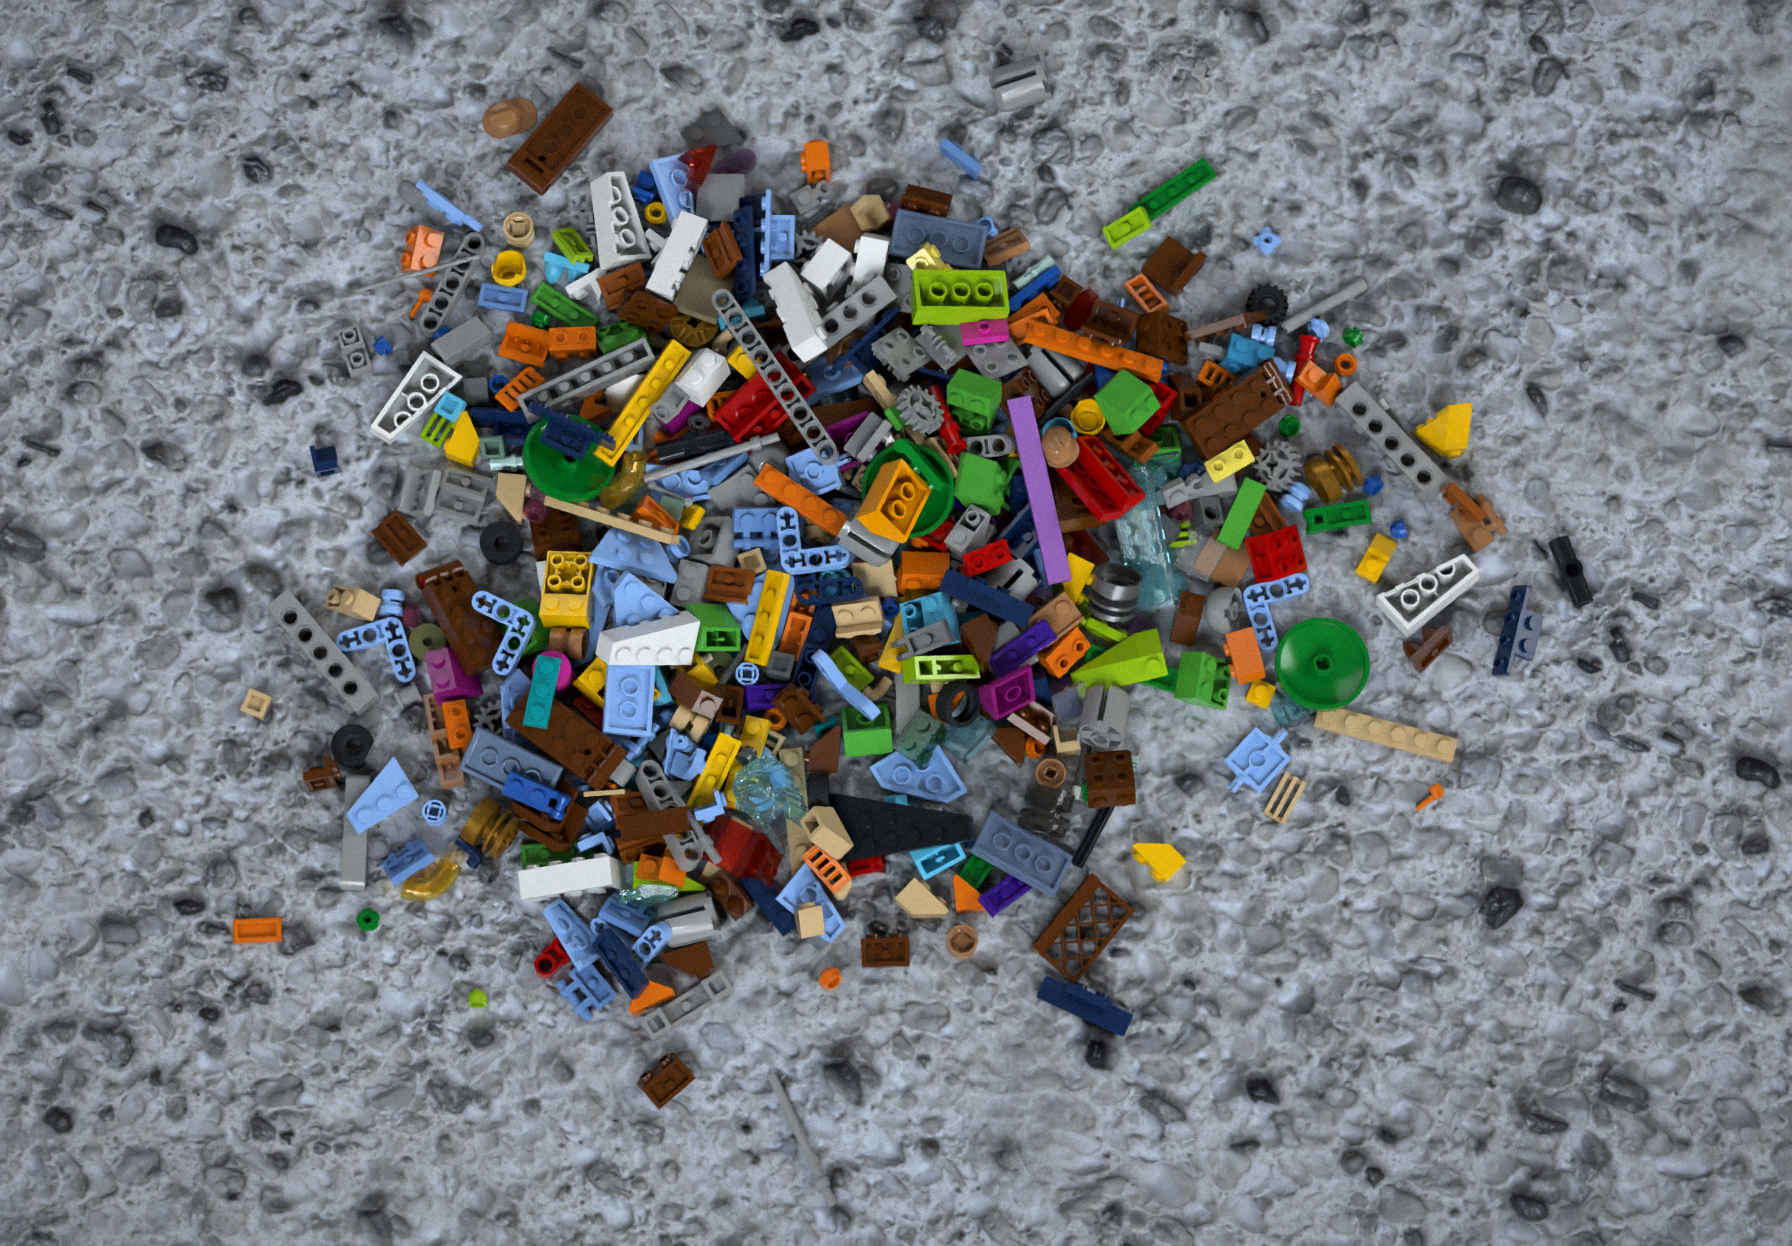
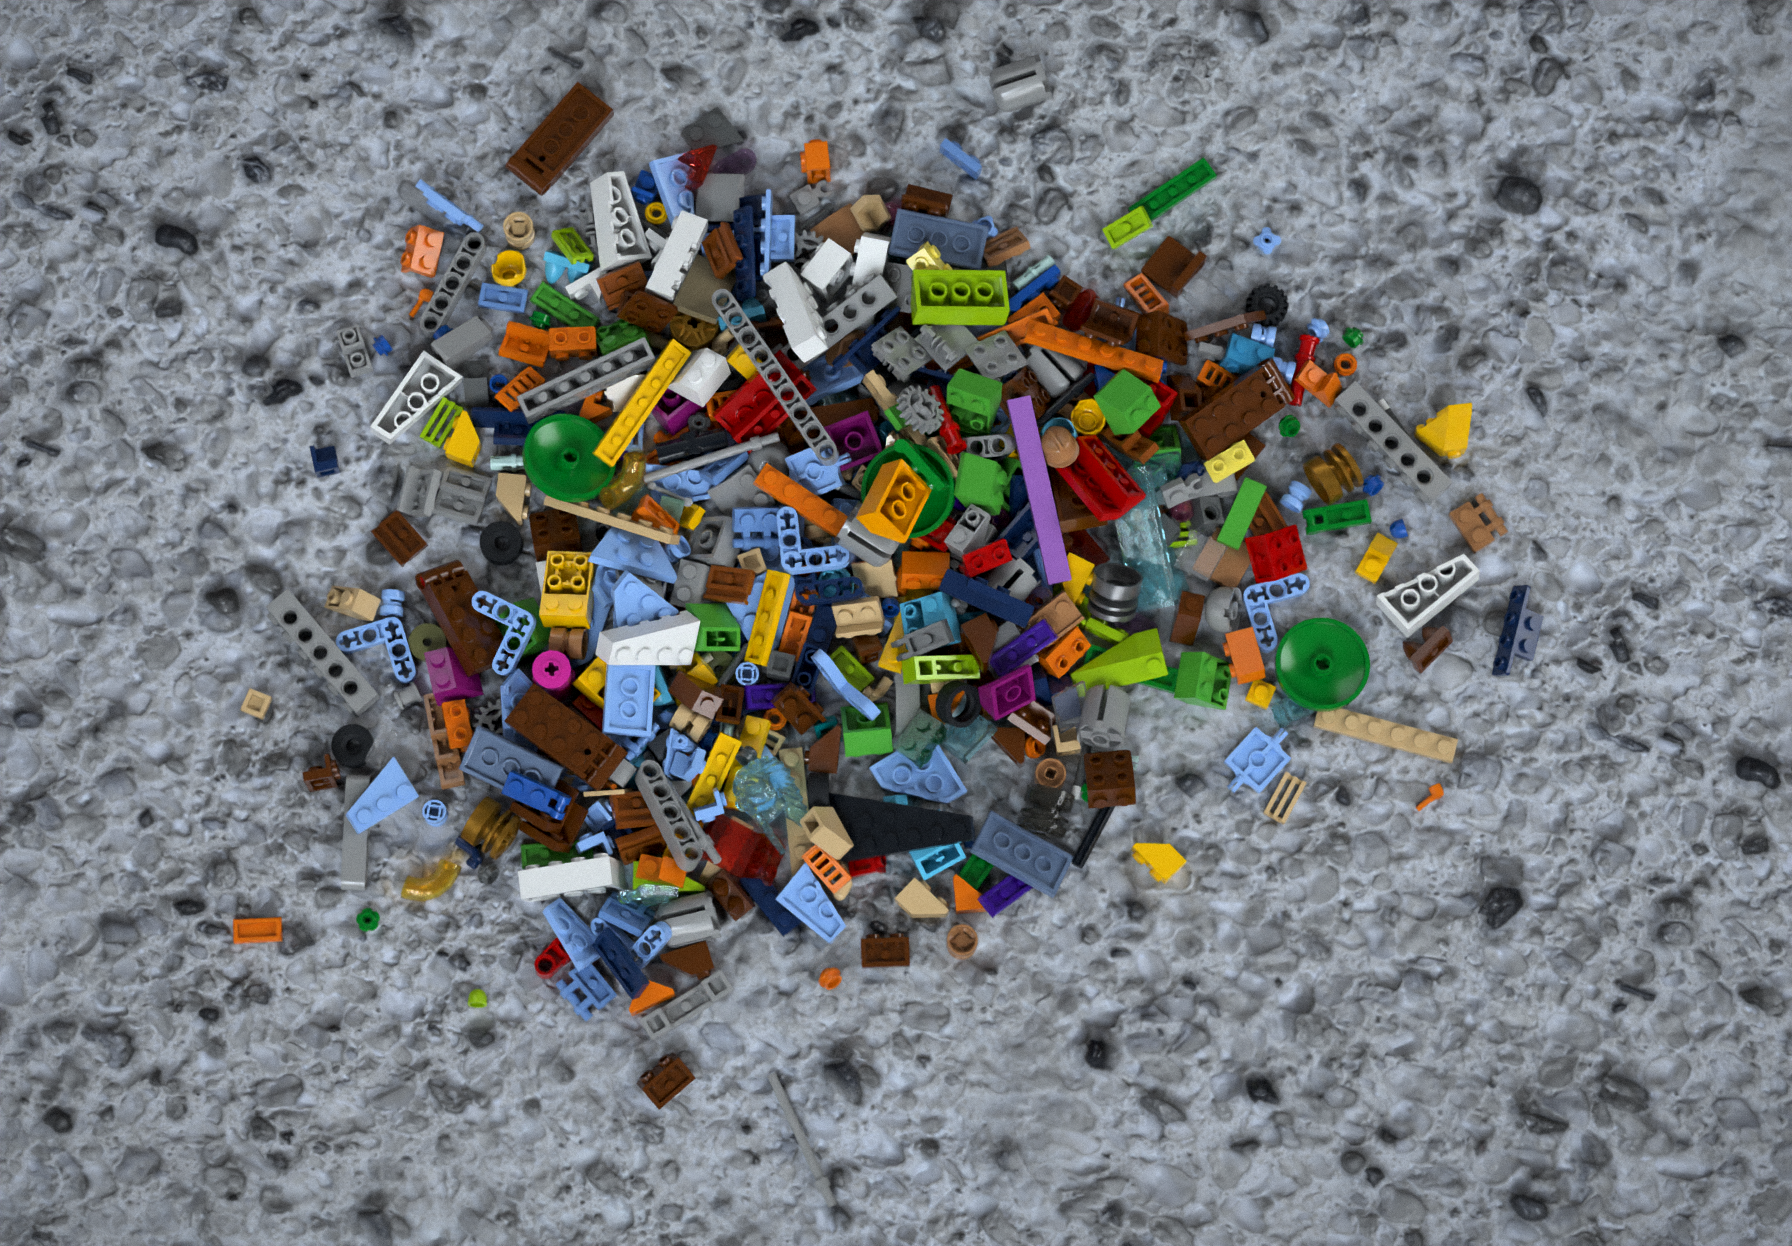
(407, 861): medium blue plate -> none
(411, 615): clear pink tile -> none
(417, 273): light grey axle -> none
(450, 407): medium azure tile -> none
(493, 447): sand green slope -> none
(509, 118): medium nougat piece -> none
(535, 511): clear pink tile -> none
(542, 692): teal plate -> none
(567, 435): dark blue bracket -> none
(655, 823): reddish brown tile -> none
(669, 403): light grey bracket -> none
(809, 920): tan slope -> none
(867, 437): light grey bracket -> none
(984, 331): dark pink plate -> none
(1065, 916): reddish brown fence -> none
(1084, 1004): dark blue bracket -> none
(1278, 465): light grey gear -> none
(1300, 318): light grey piece -> none
(1468, 508): dark orange plate -> none
(1575, 585): black piece -> none

